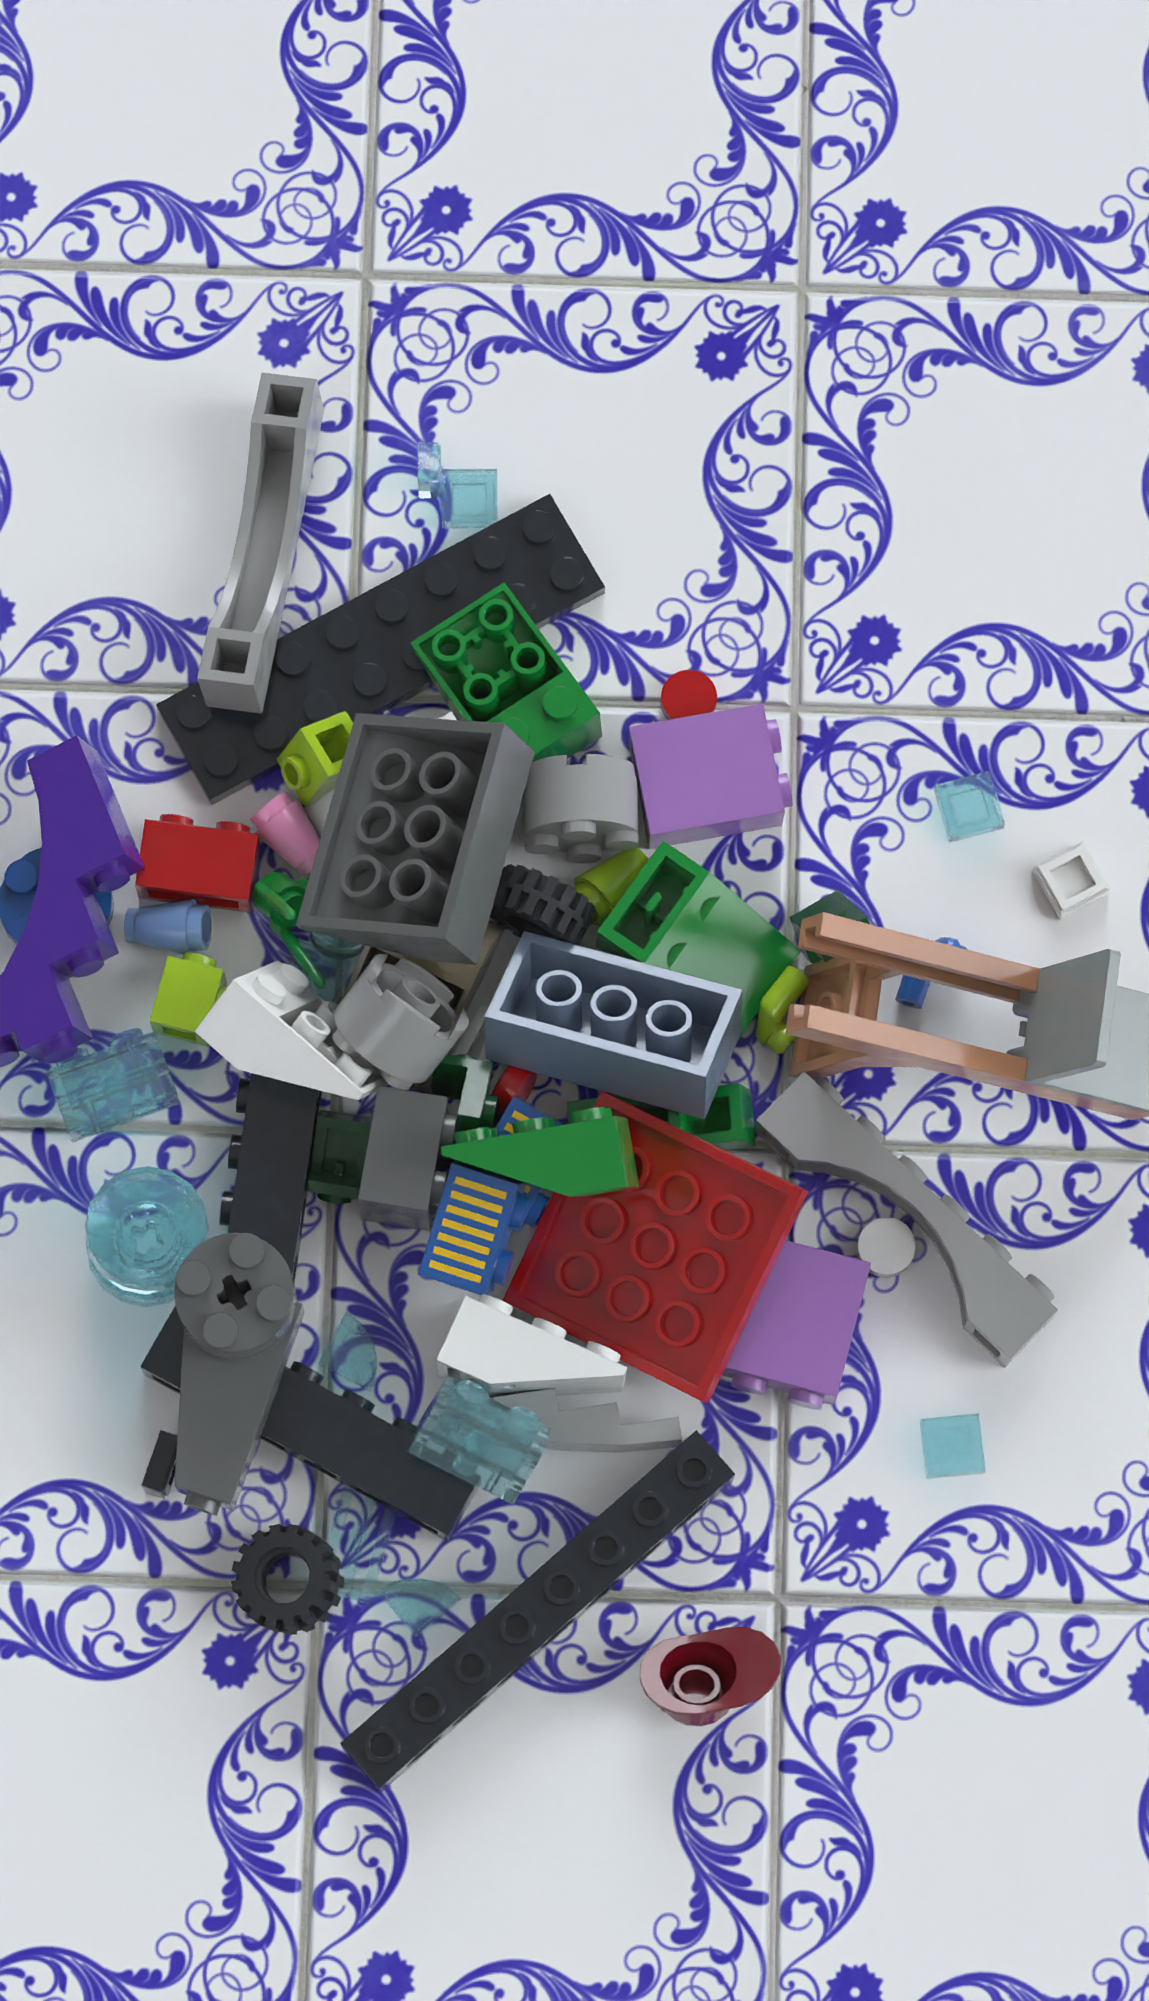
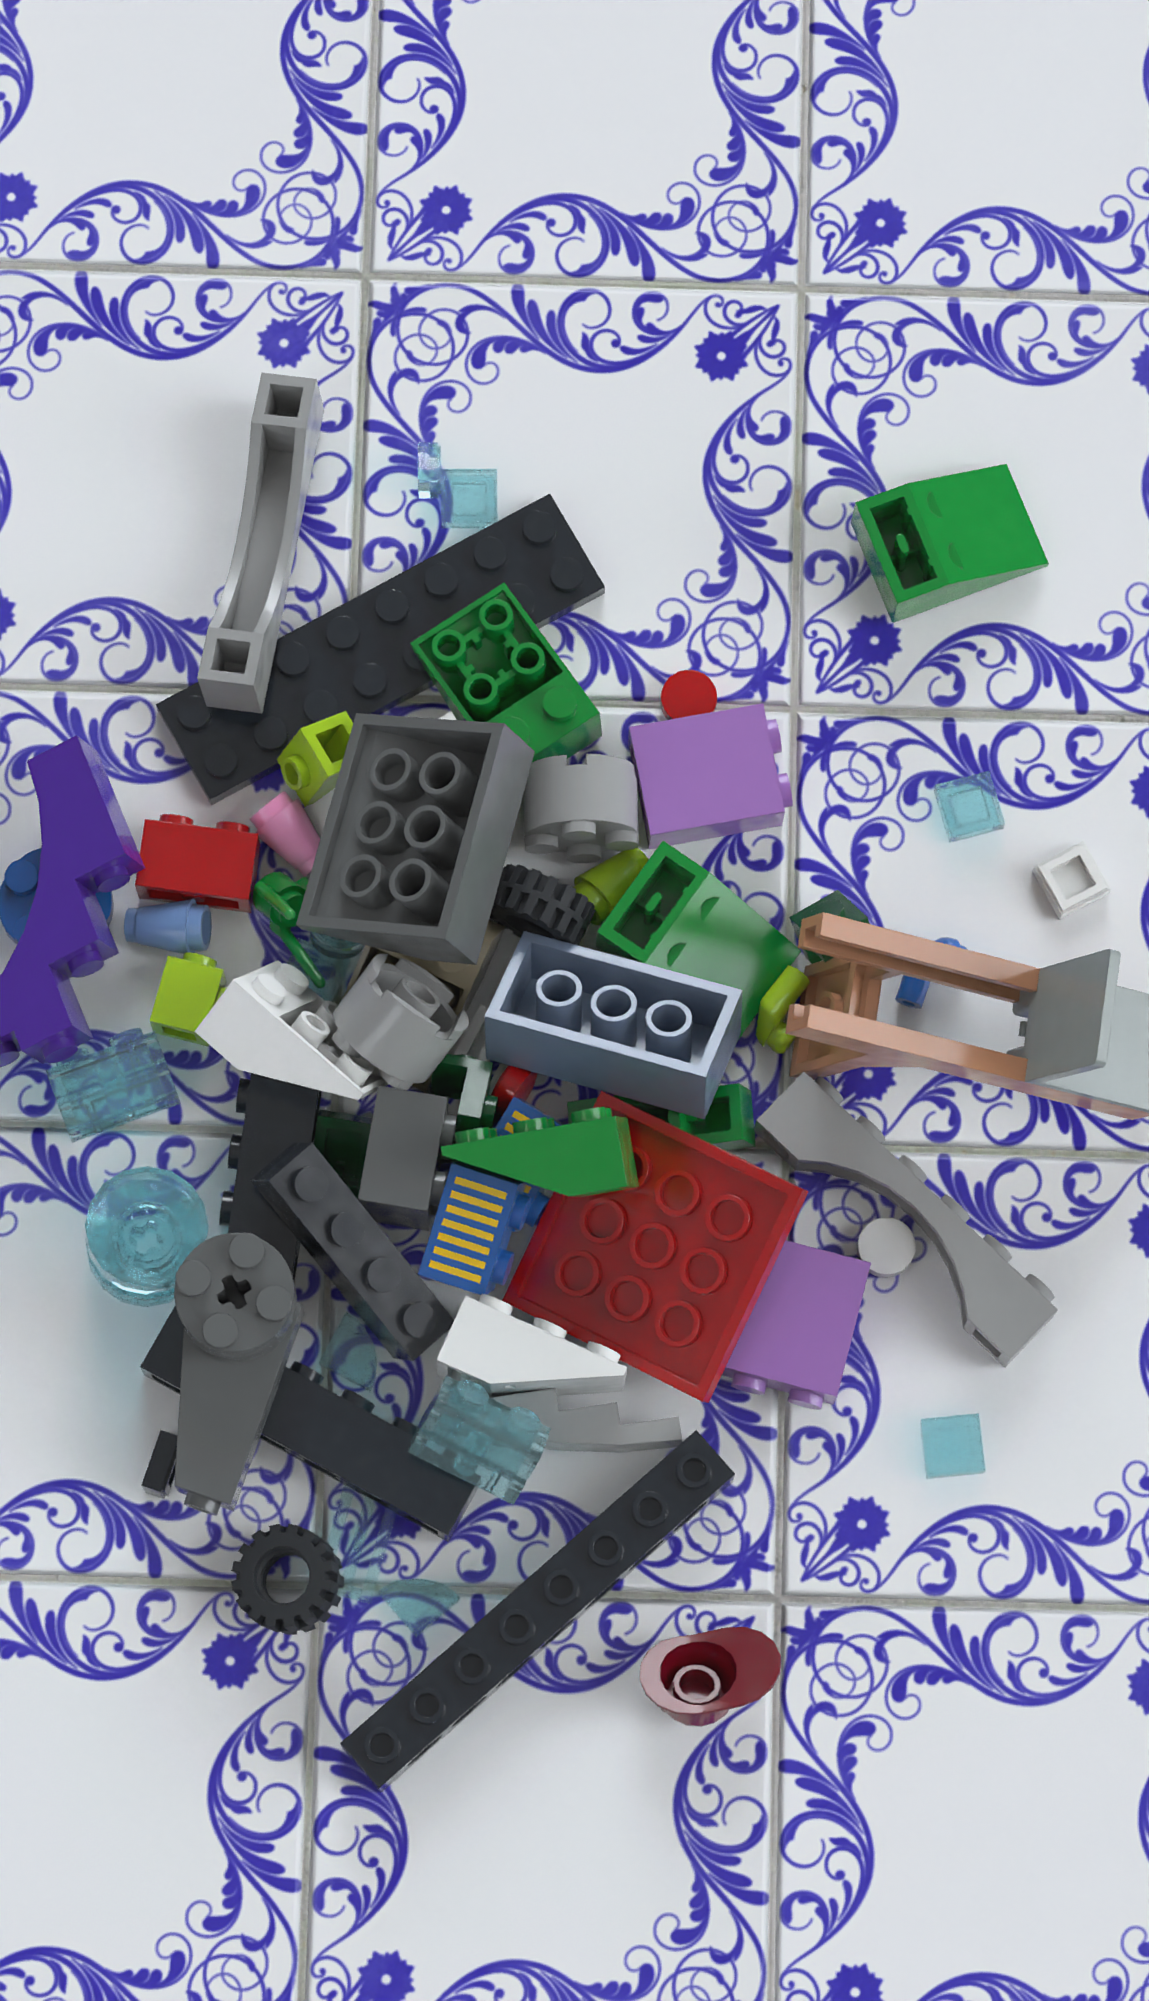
(353, 1251): none -> black brick
(946, 539): none -> green slope

